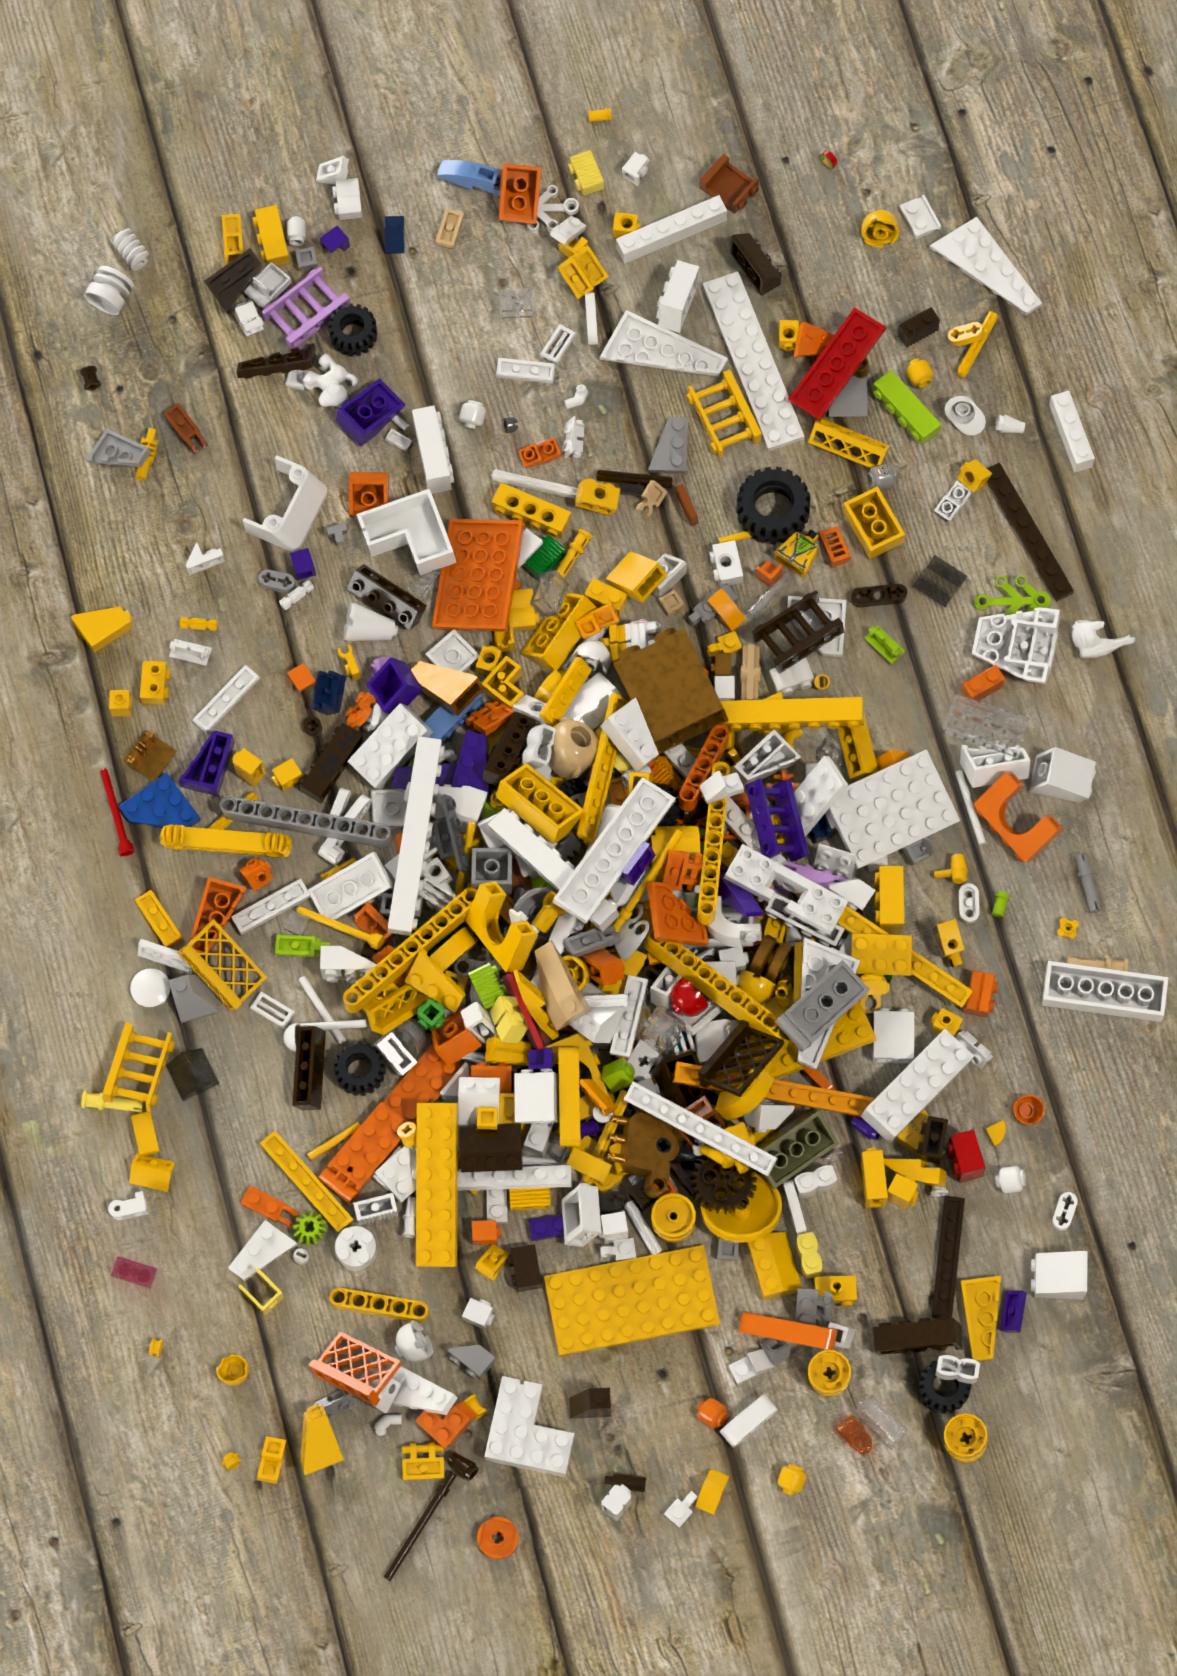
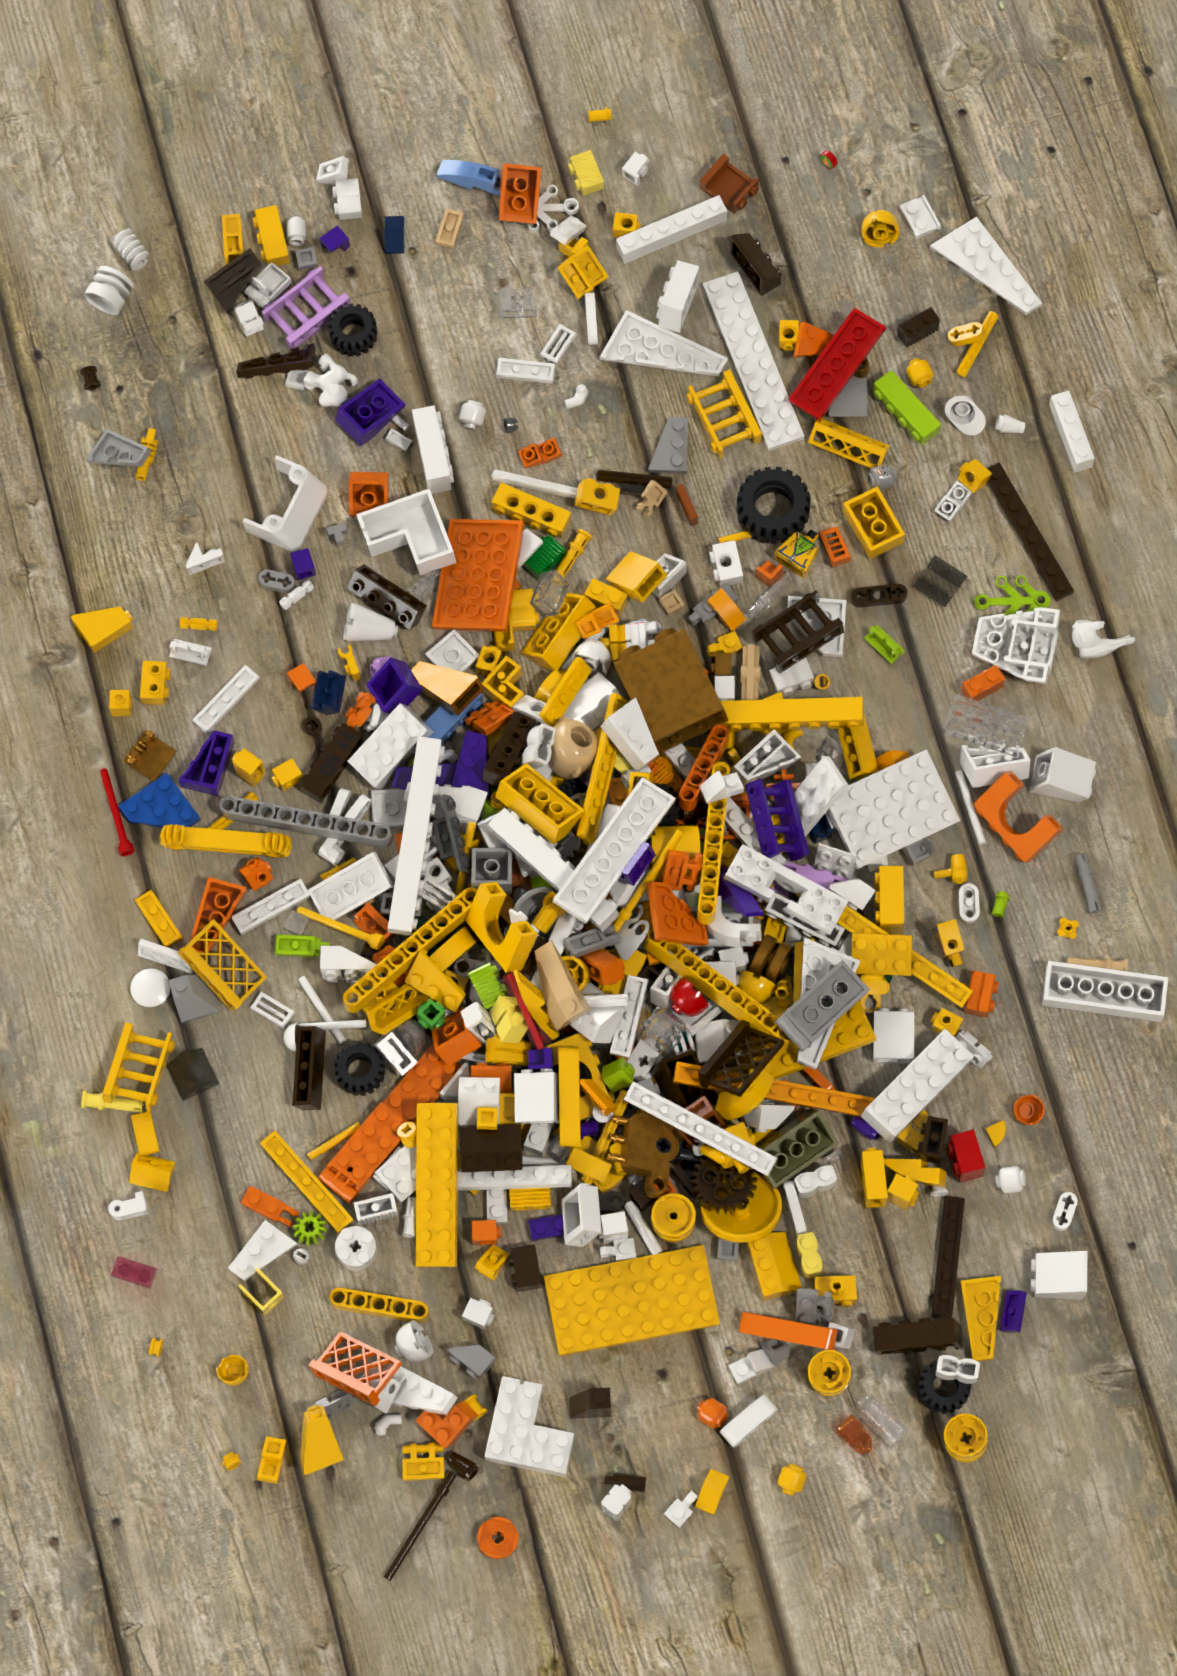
(184, 426): dark orange hinge -> none
(573, 430): white hinge -> none

